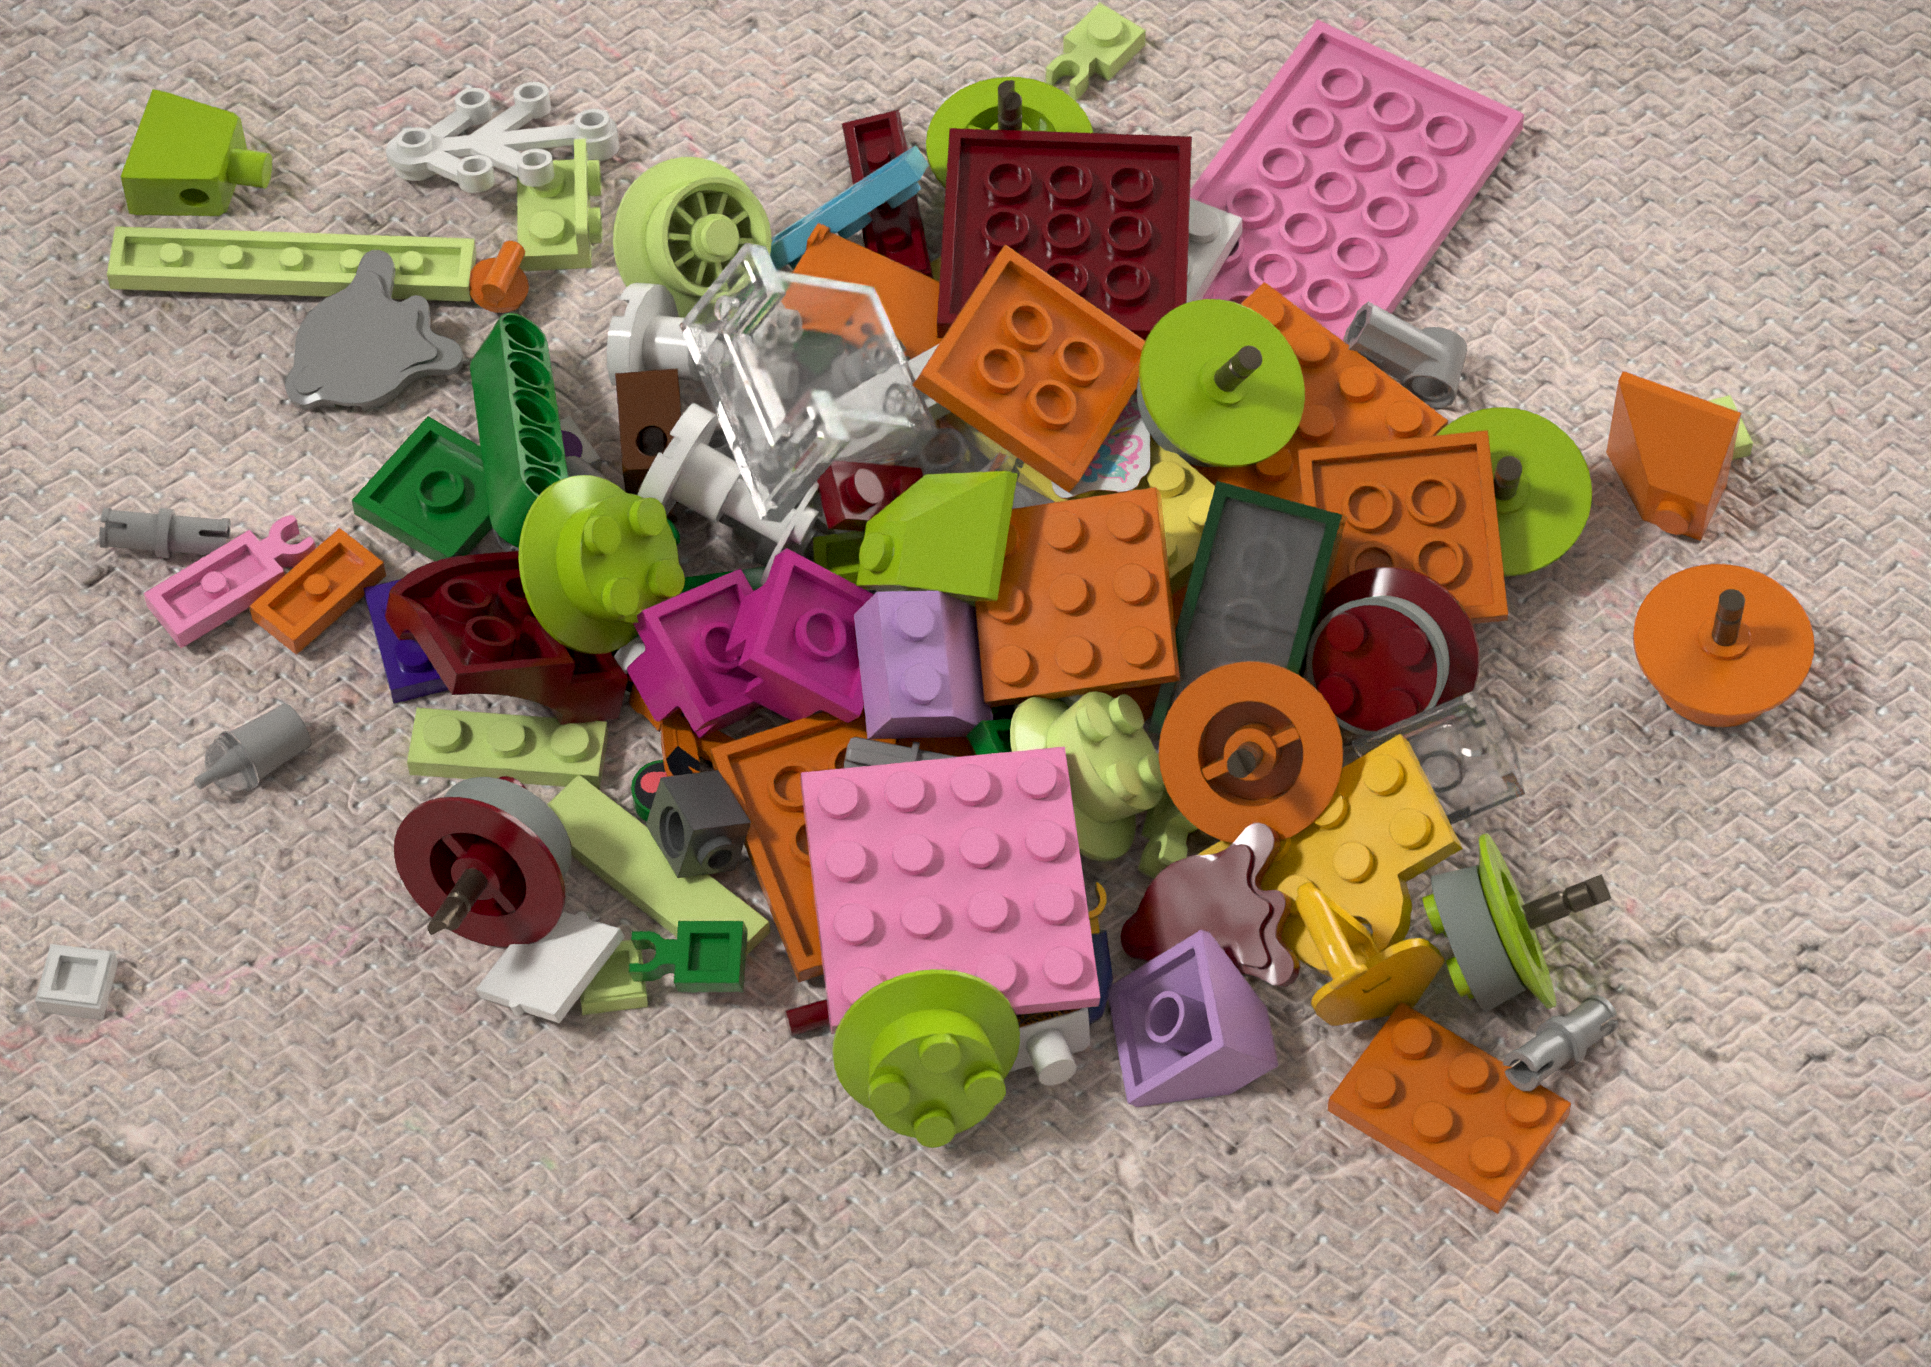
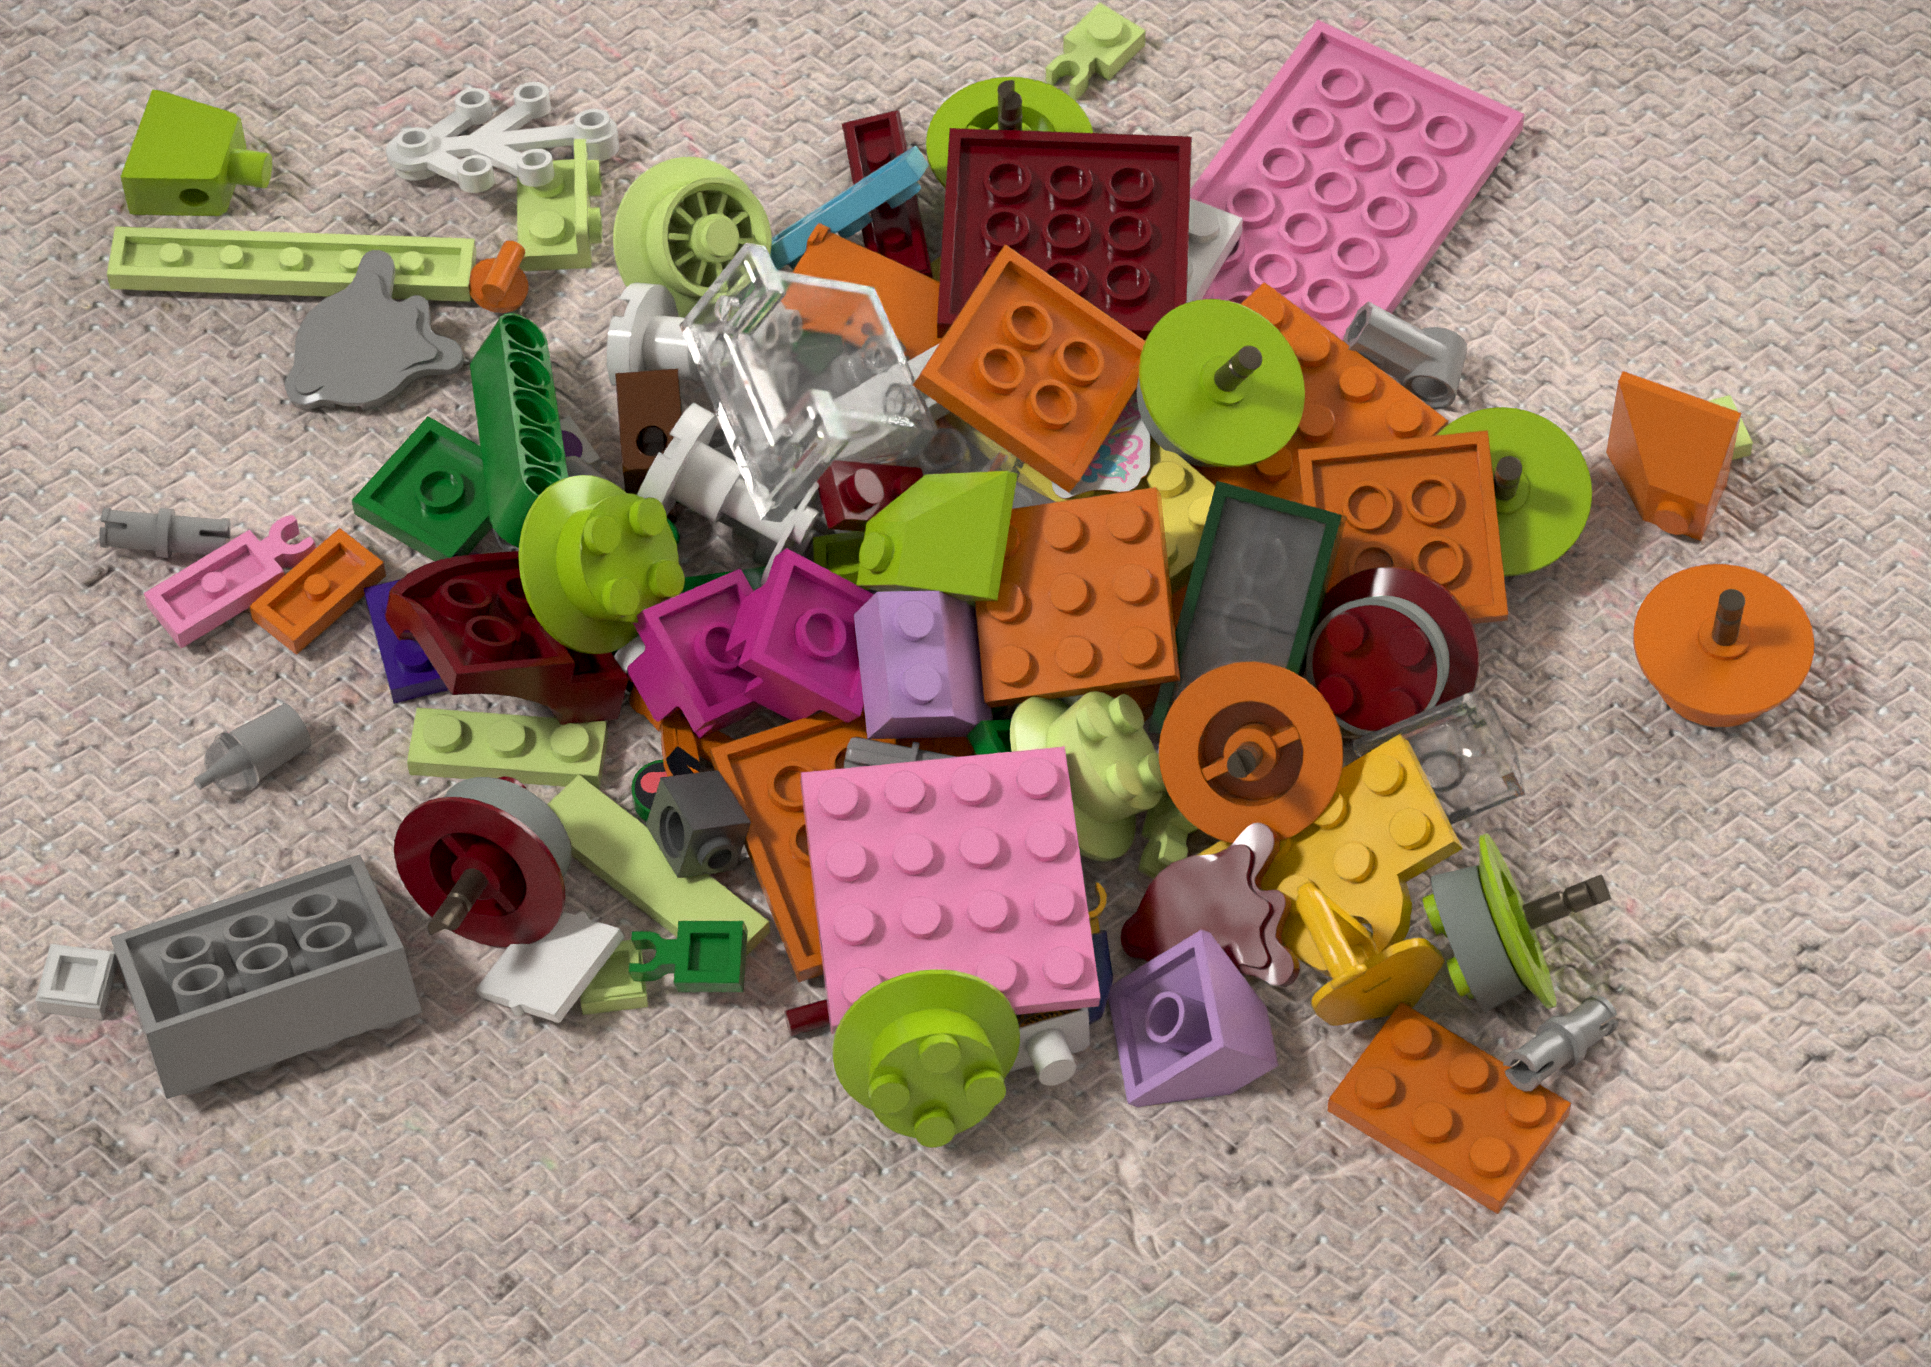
(266, 976): none -> light grey slope

